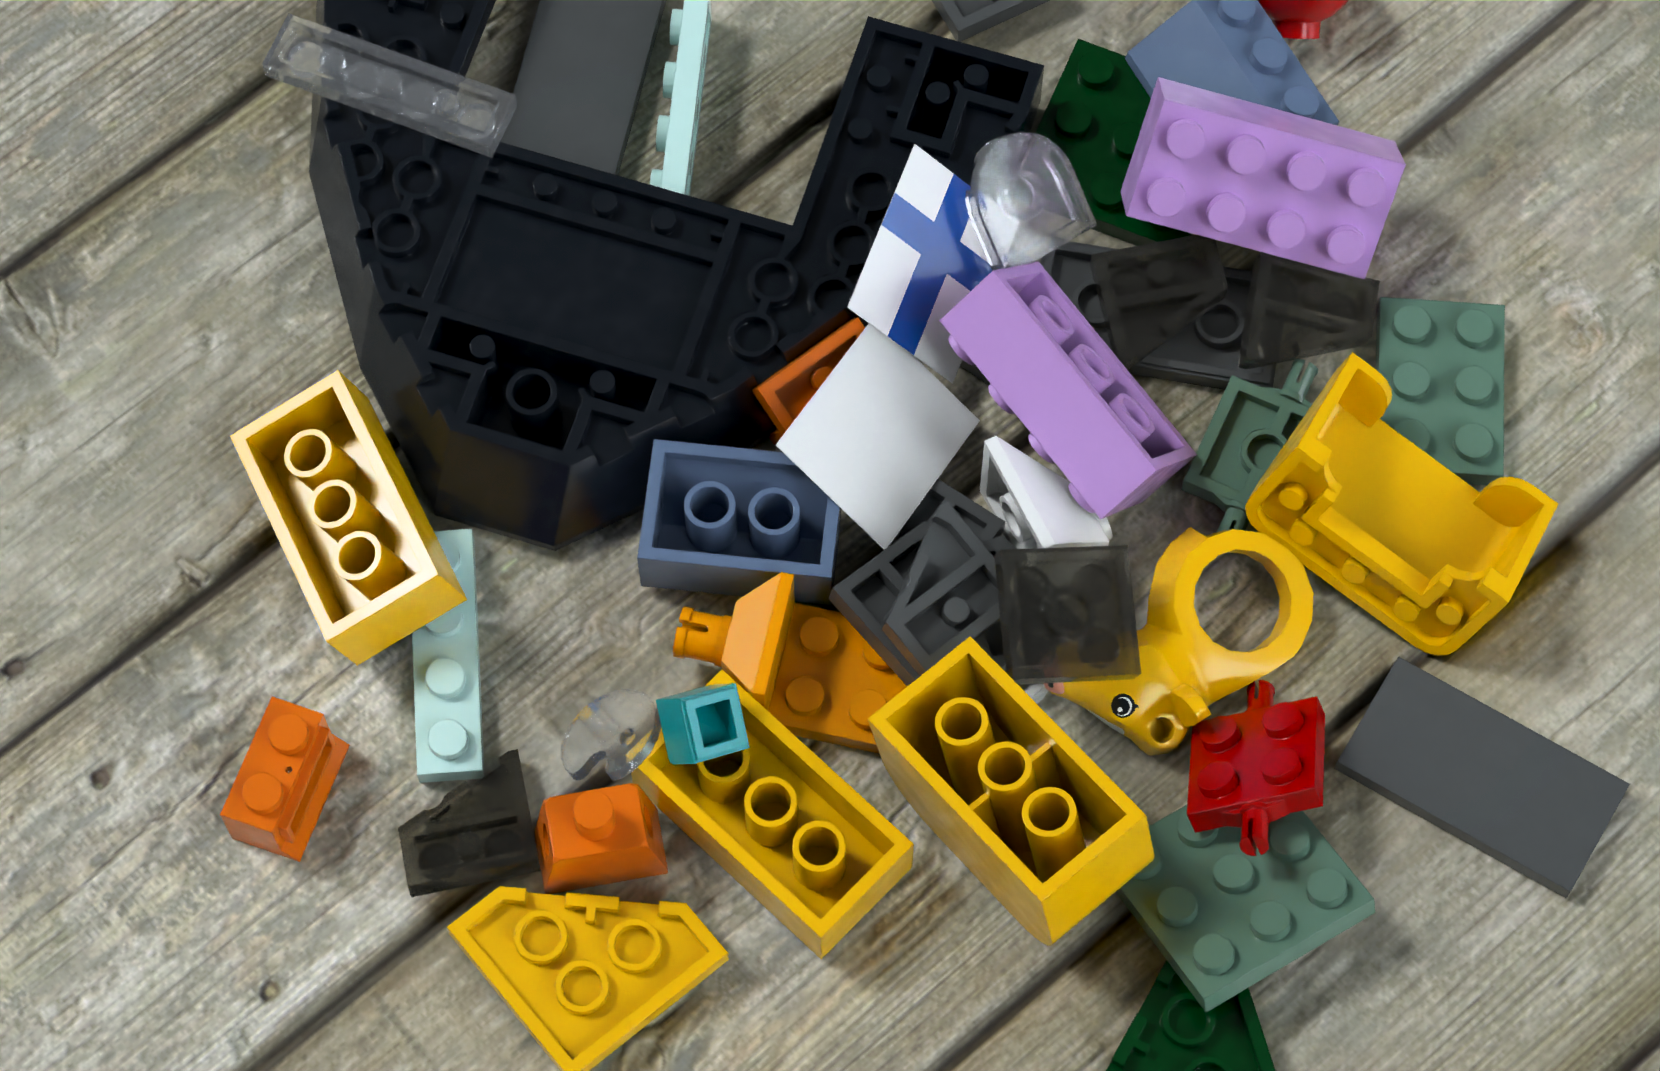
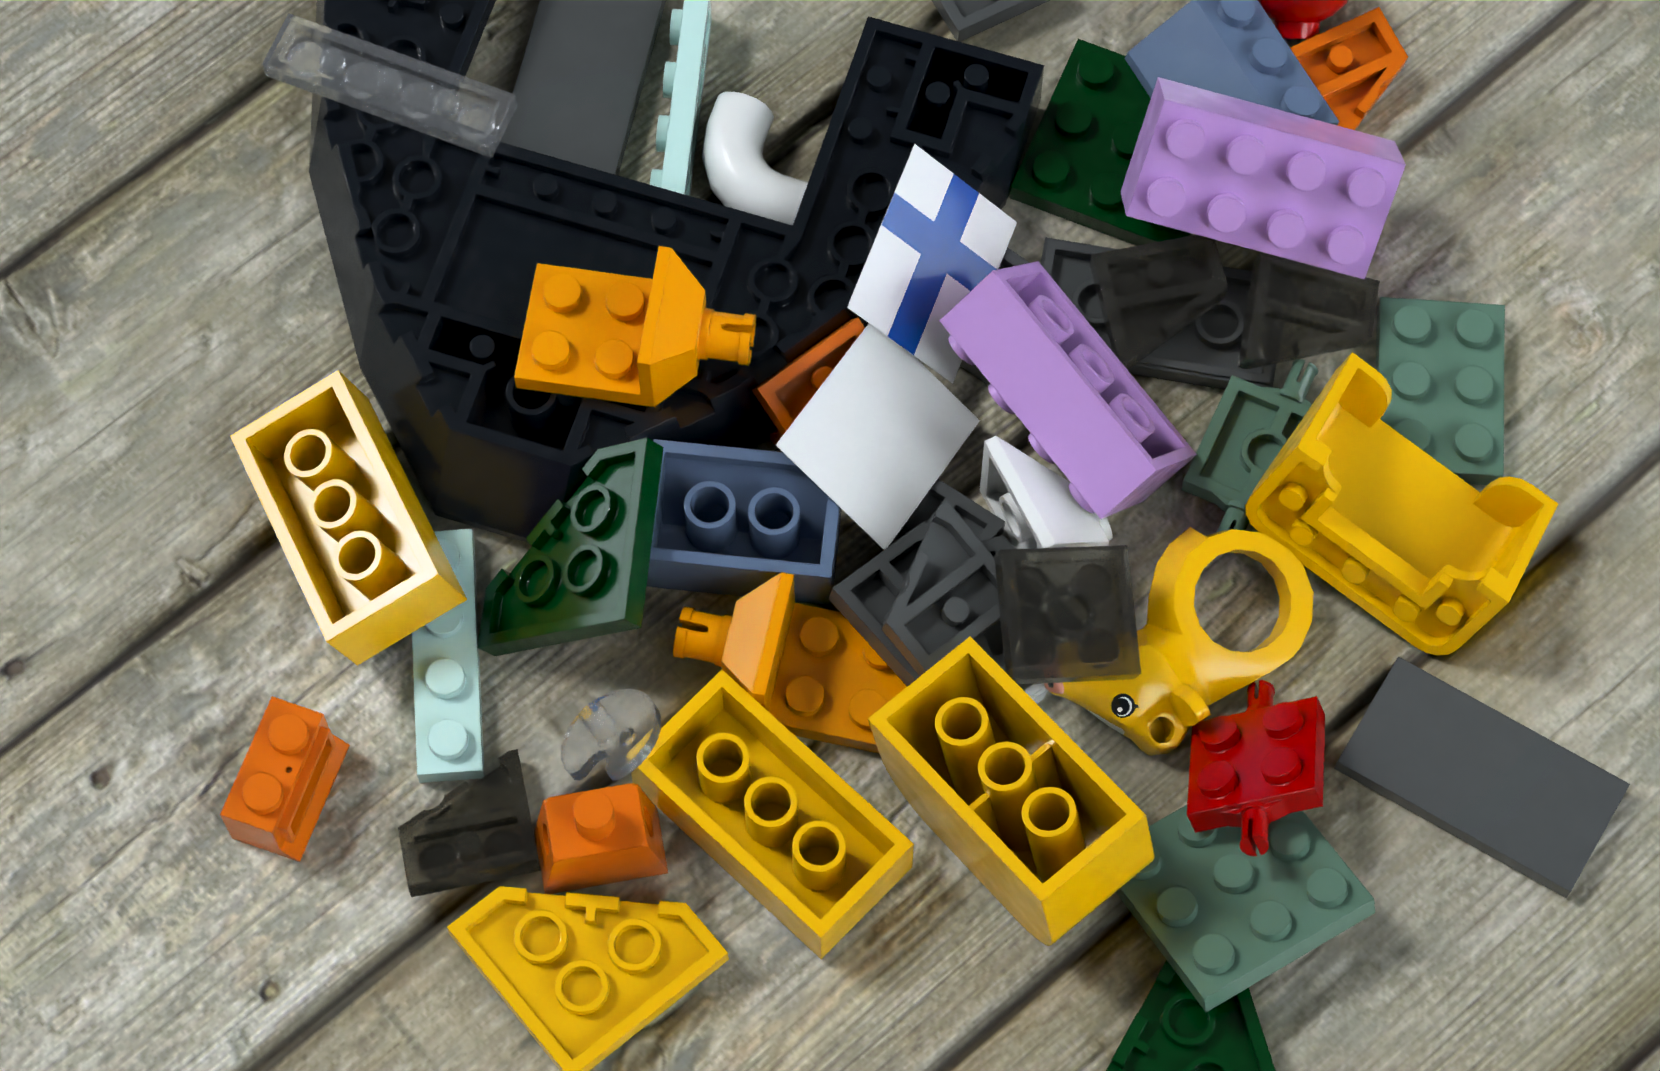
(583, 559): none -> dark green plate
(624, 333): none -> light orange plate
(702, 723): teal slope -> none
(736, 161): none -> white cylinder
(1025, 199): clear tile -> none
(1353, 64): none -> orange wing

